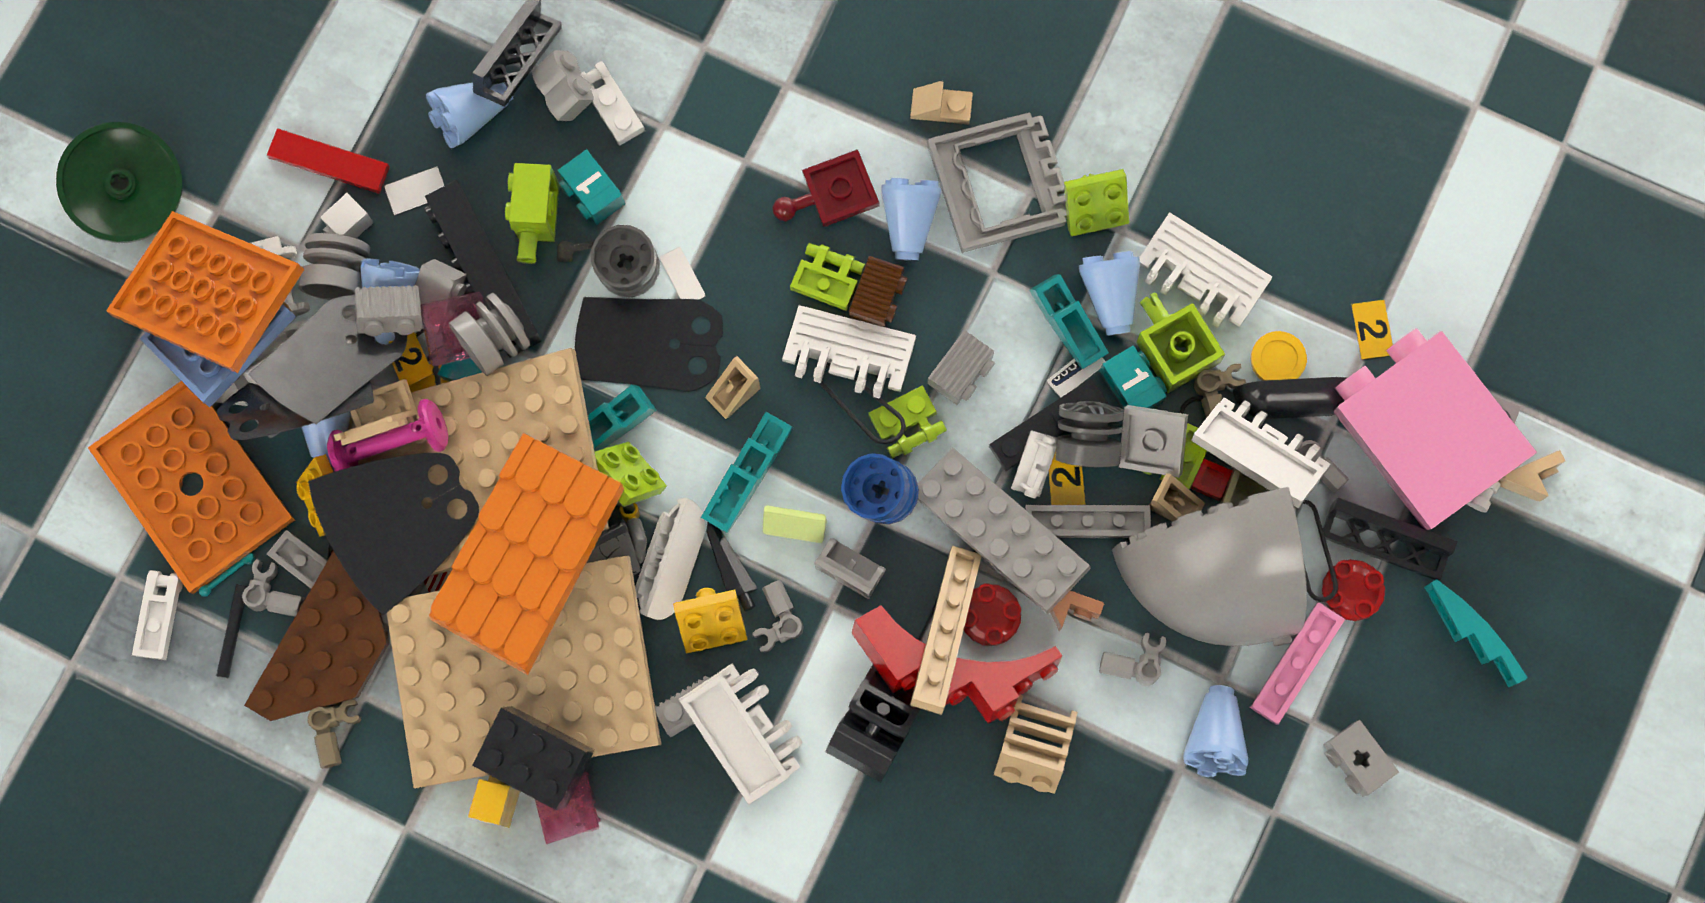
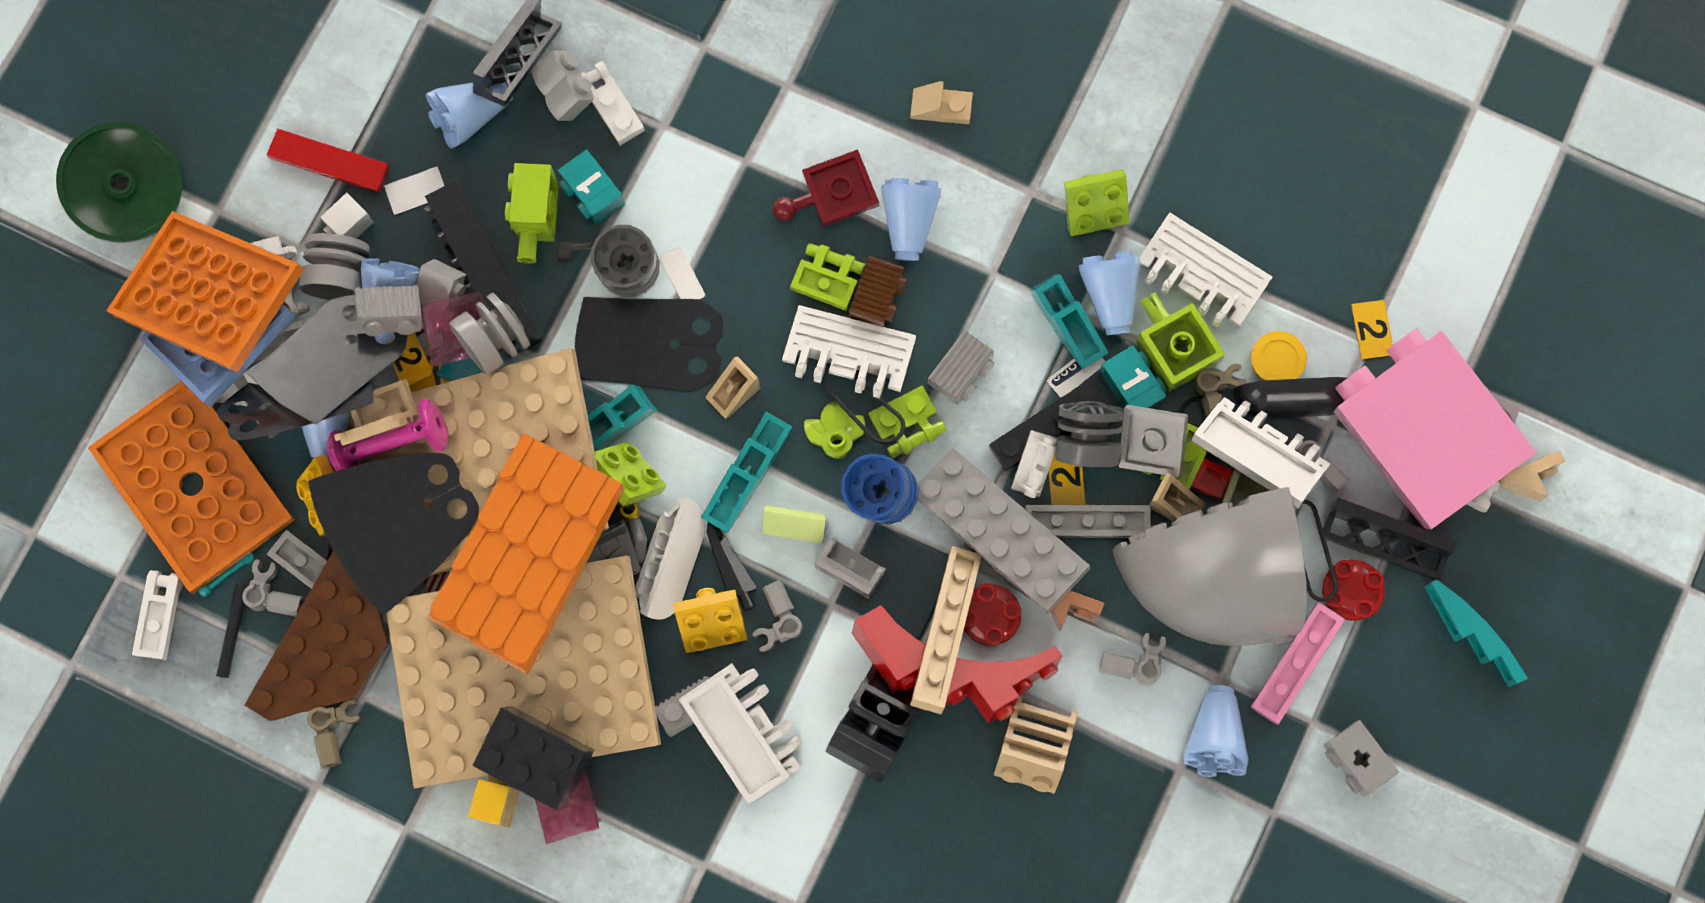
(833, 426): none -> lime plate
(959, 193): light grey hinge -> none

